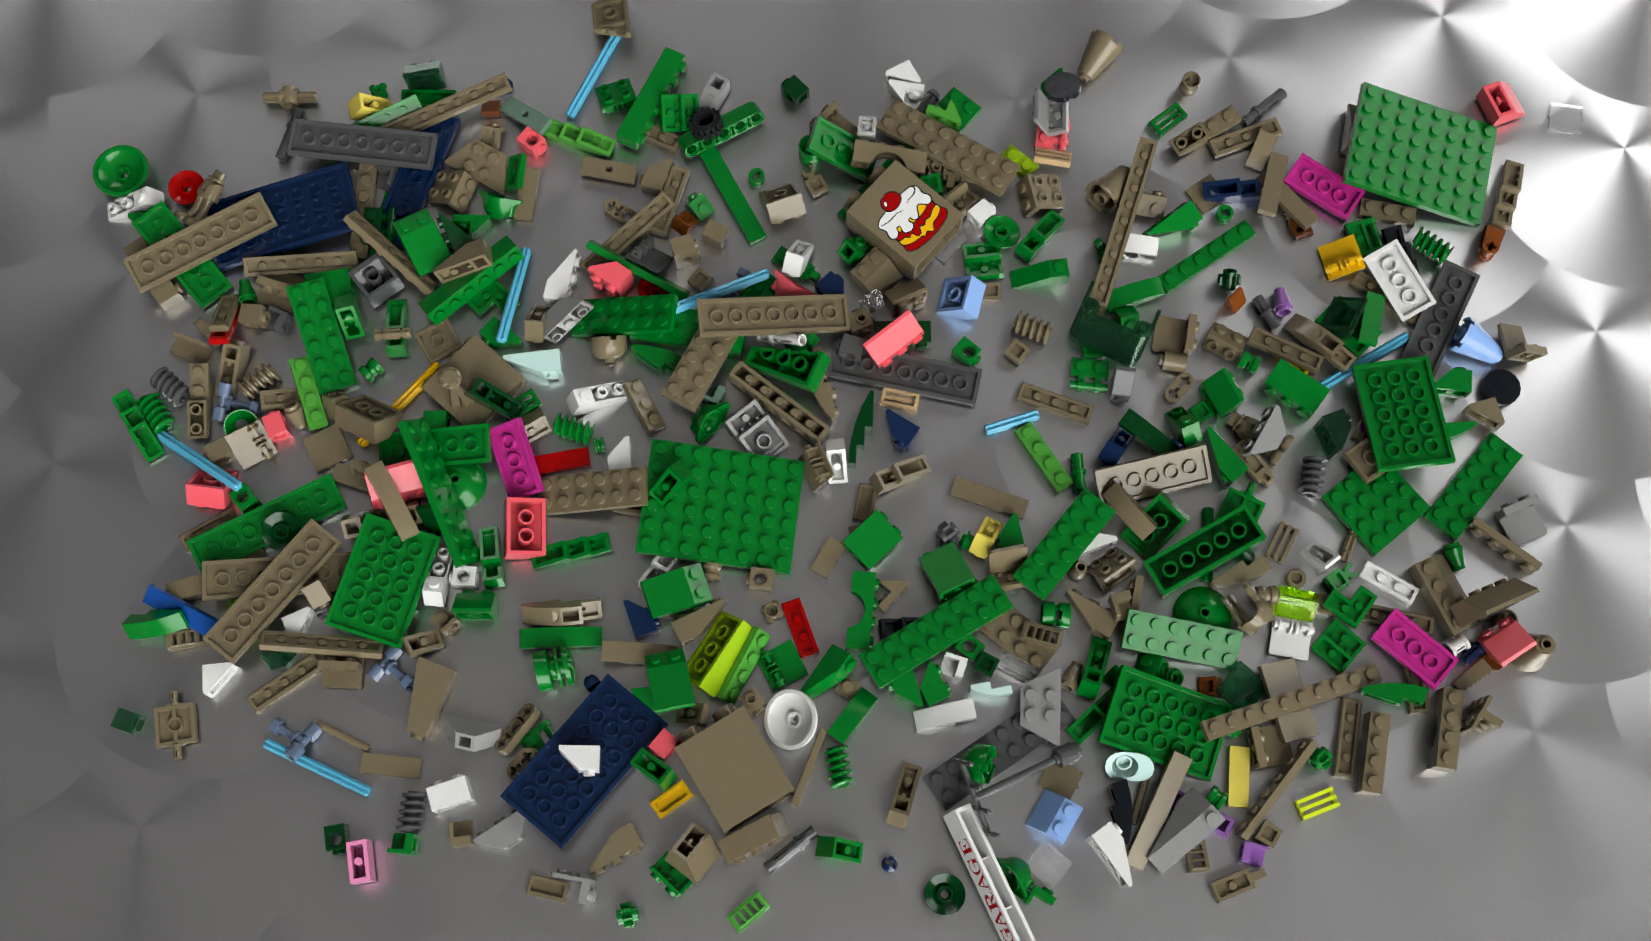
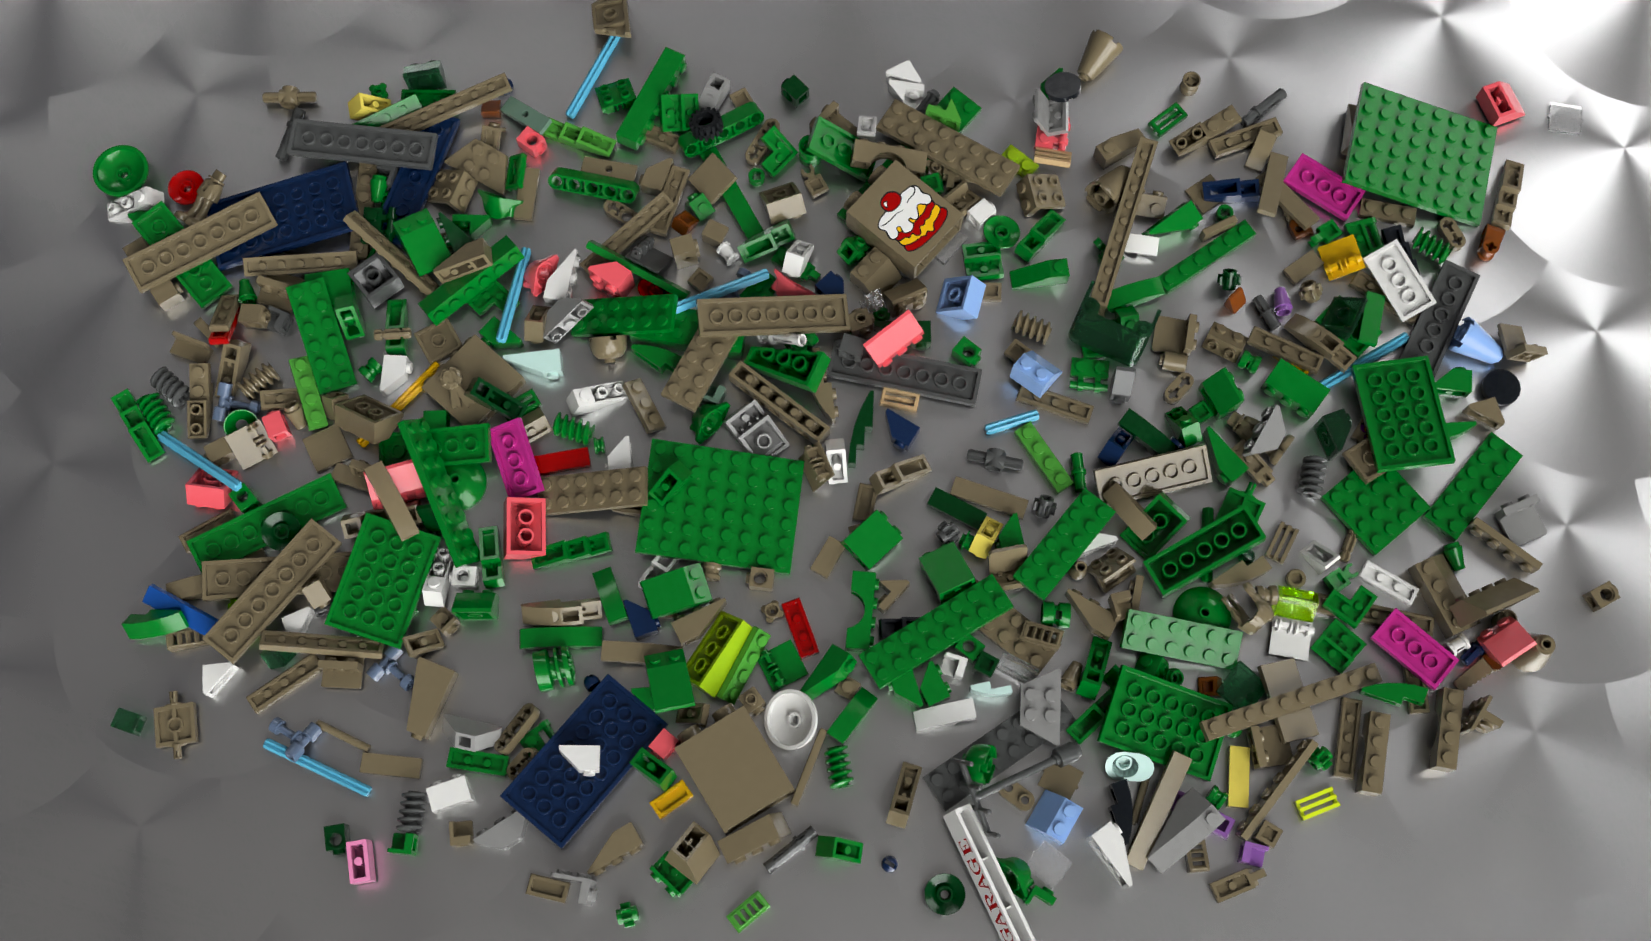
(378, 187): none -> green cone
(394, 373): none -> white slope
(478, 762): none -> green plate
(538, 273): none -> coral hat
(586, 188): none -> green beam
(610, 596): none -> green slope
(712, 178): none -> dark tan tile
(727, 253): none -> white bush
(740, 97): none -> dark tan plate
(762, 150): none -> dark tan beam
(766, 241): none -> green slope
(781, 151): none -> green plate
(886, 316): none -> green plate
(956, 509): none -> dark green tile
(995, 459): none -> dark grey axle
(1015, 795): none -> dark tan plate
(1034, 373): none -> light blue slope
(1044, 506): none -> dark grey gear
(1117, 148): none -> dark tan slope
(1217, 228): none -> dark tan tile
(1303, 267): none -> dark tan tile
(1310, 291): none -> dark tan gear
(1326, 232): none -> green plate
(1451, 234): none -> dark tan beam
(1595, 600): none -> dark tan brick

